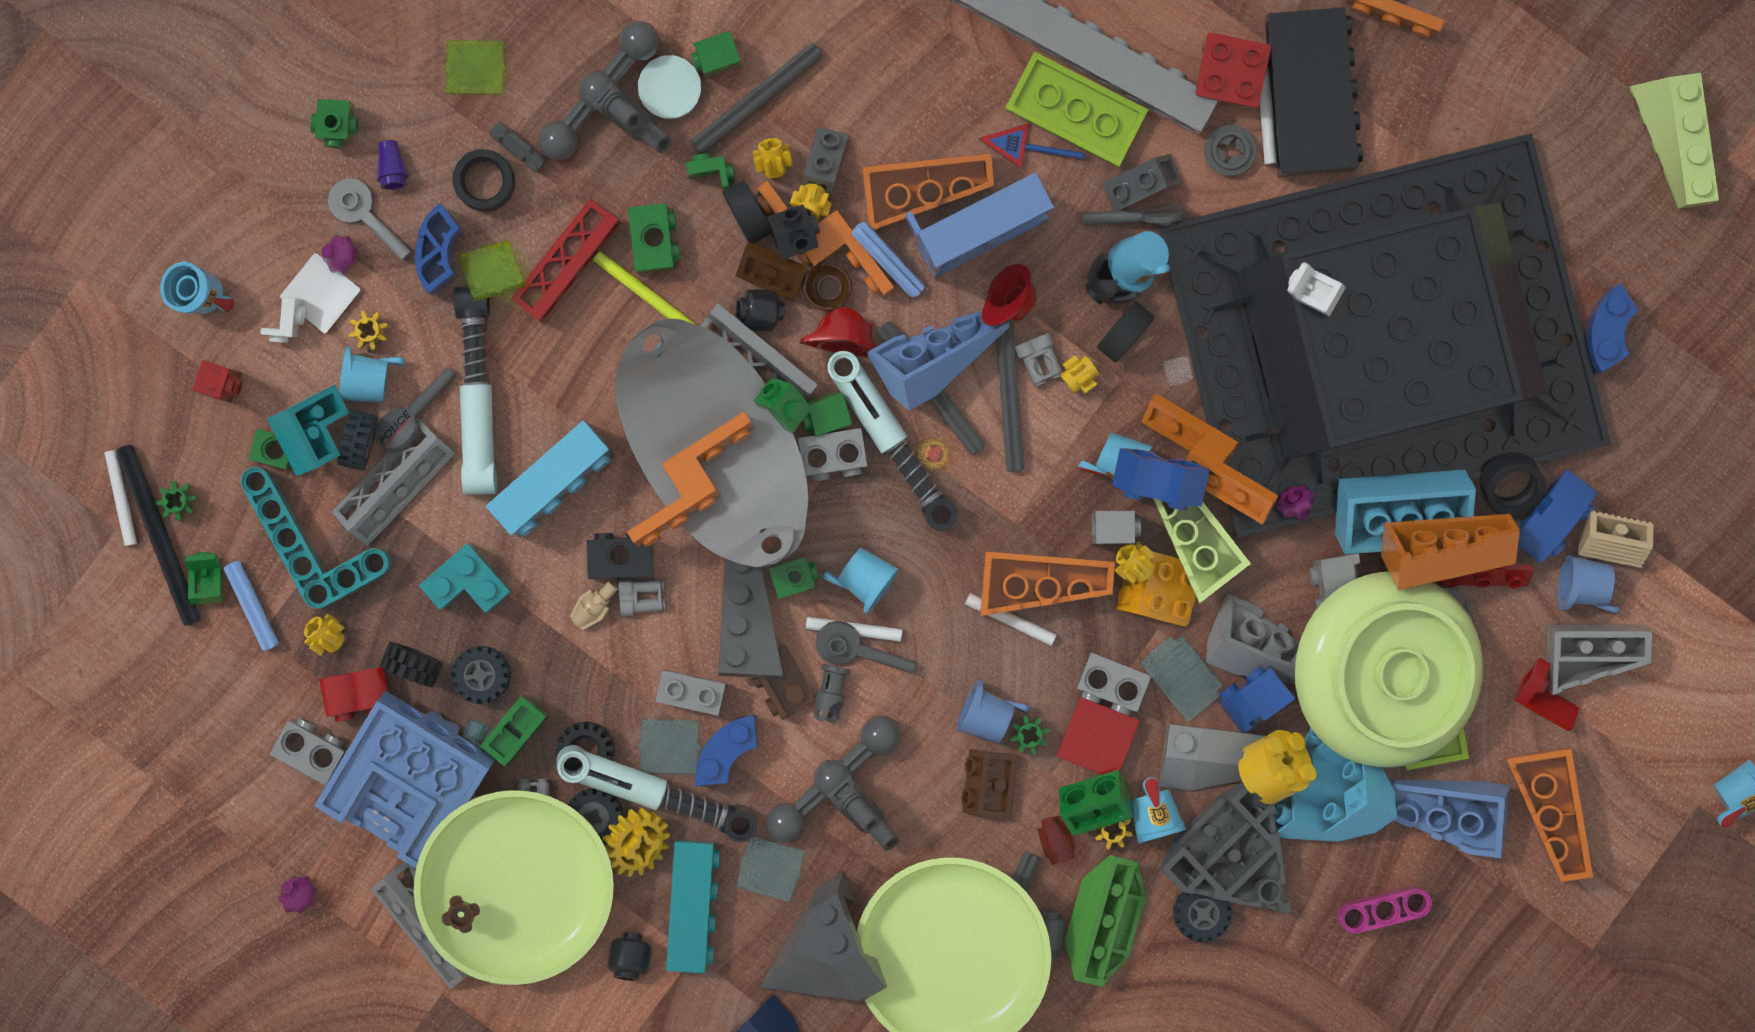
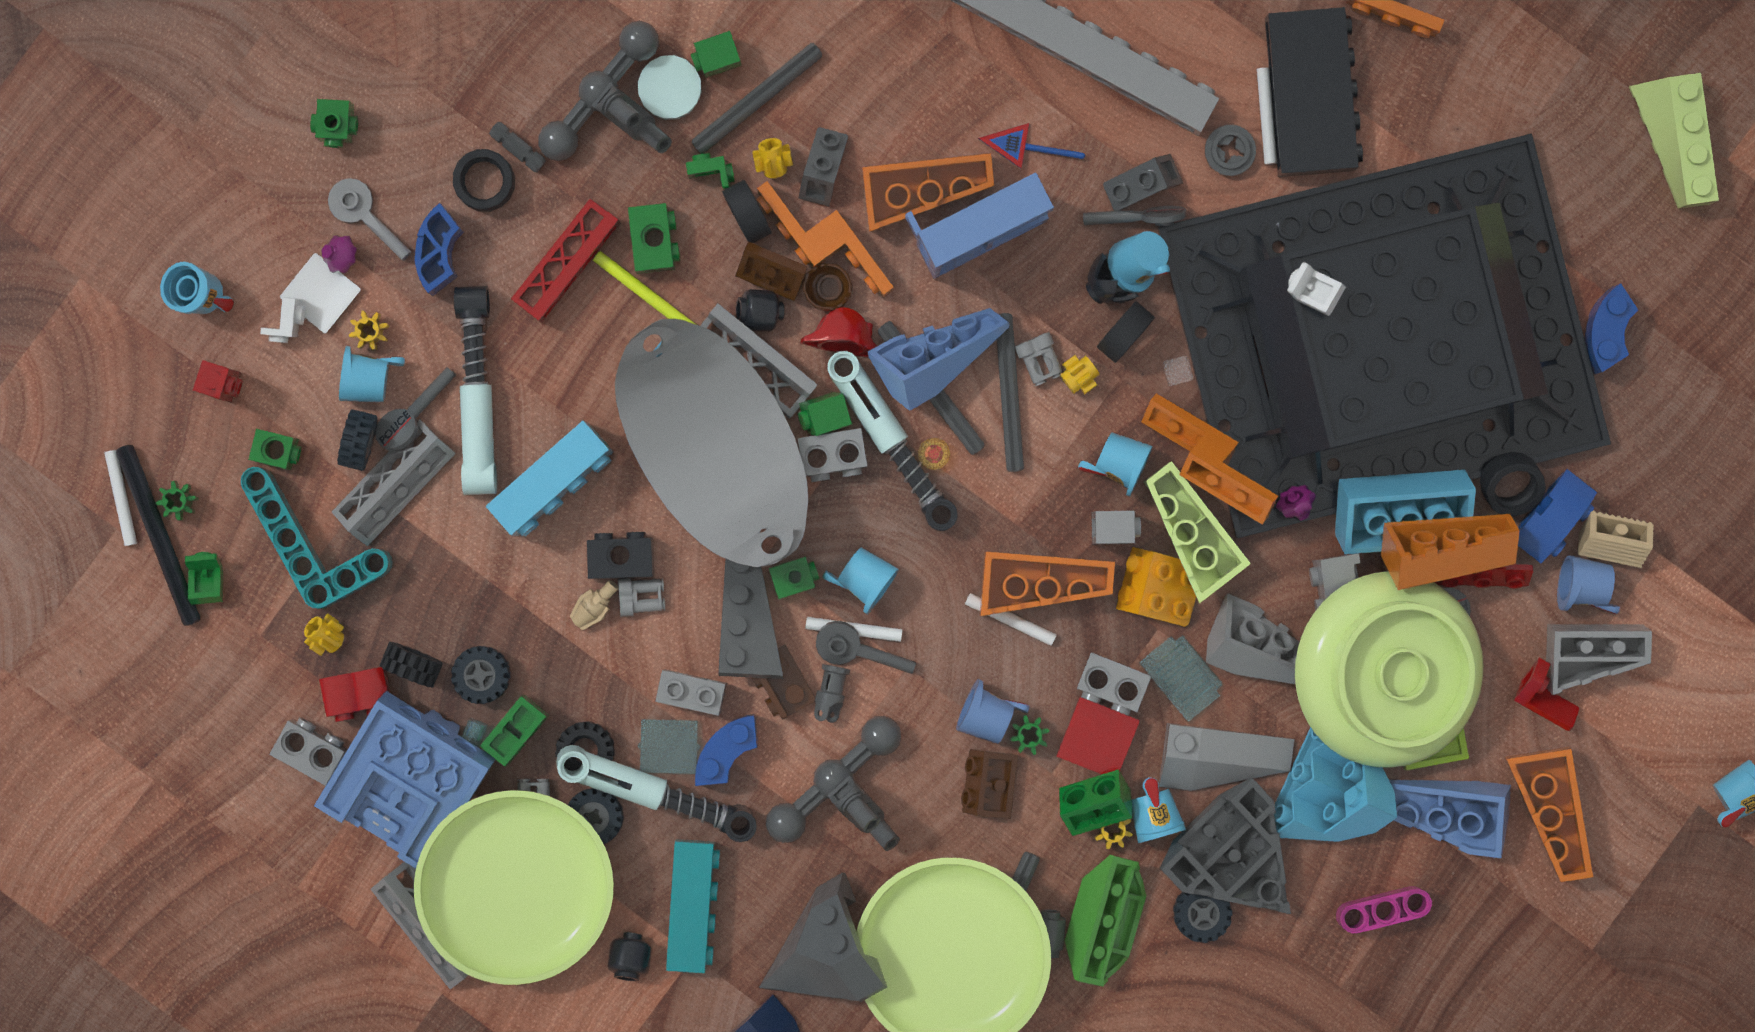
(251, 606): light blue axle -> none
(297, 894): magenta piece -> none
(303, 429): teal brick -> none
(391, 168): dark purple cone -> none
(463, 923): reddish brown plate -> none
(470, 573): teal brick -> none
(474, 67): clear neon green piece -> none
(491, 270): clear neon green piece -> none
(636, 842): yellow gear -> none
(691, 480): orange bracket -> none
(770, 868): clear light blue piece -> none
(783, 403): green bracket -> none
(793, 231): black brick -> none
(814, 200): yellow gear -> none
(888, 259): light blue axle -> none
(1009, 296): red piece -> none
(1056, 840): clear red brick -> none
(1076, 109): lime plate -> none
(1135, 562): yellow gear -> none
(1169, 480): blue brick -> none
(1232, 70): red bracket -> none
(1255, 699): blue brick -> none
(1276, 766): yellow brick -> none

